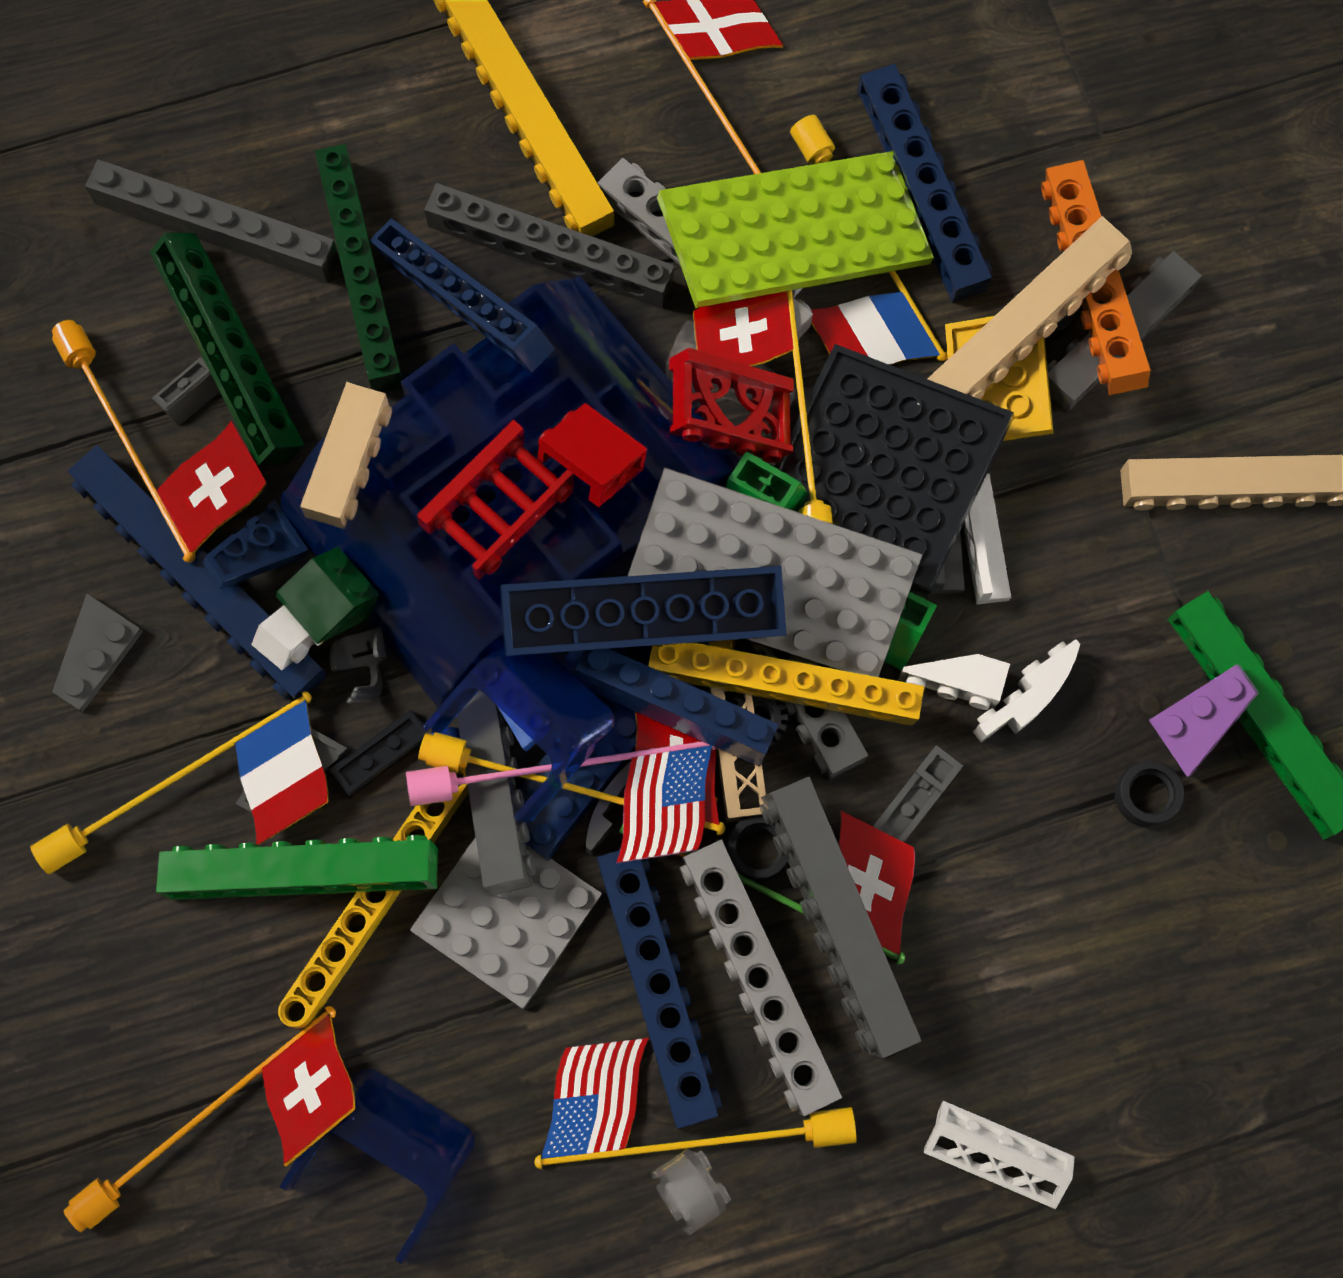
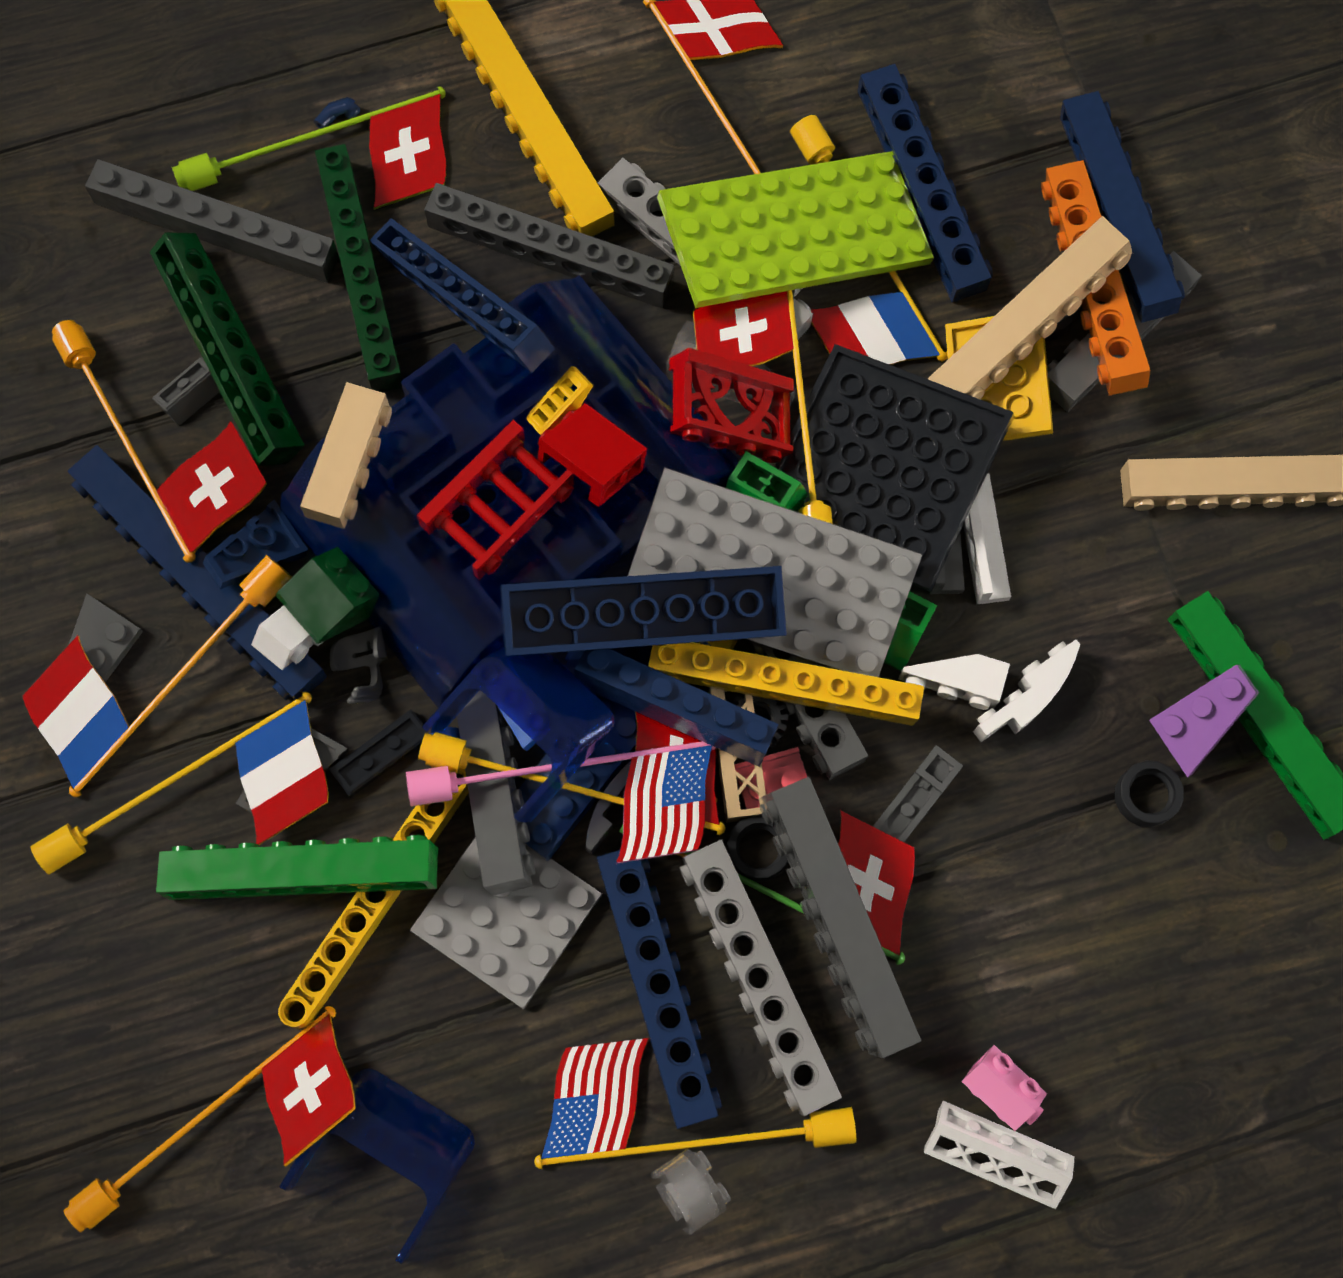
(81, 712): none -> flag
(336, 108): none -> dark blue arm
(403, 150): none -> flag
(553, 407): none -> yellow slope
(778, 771): none -> coral plate
(1005, 1088): none -> bright pink brick
(1119, 199): none -> dark blue brick

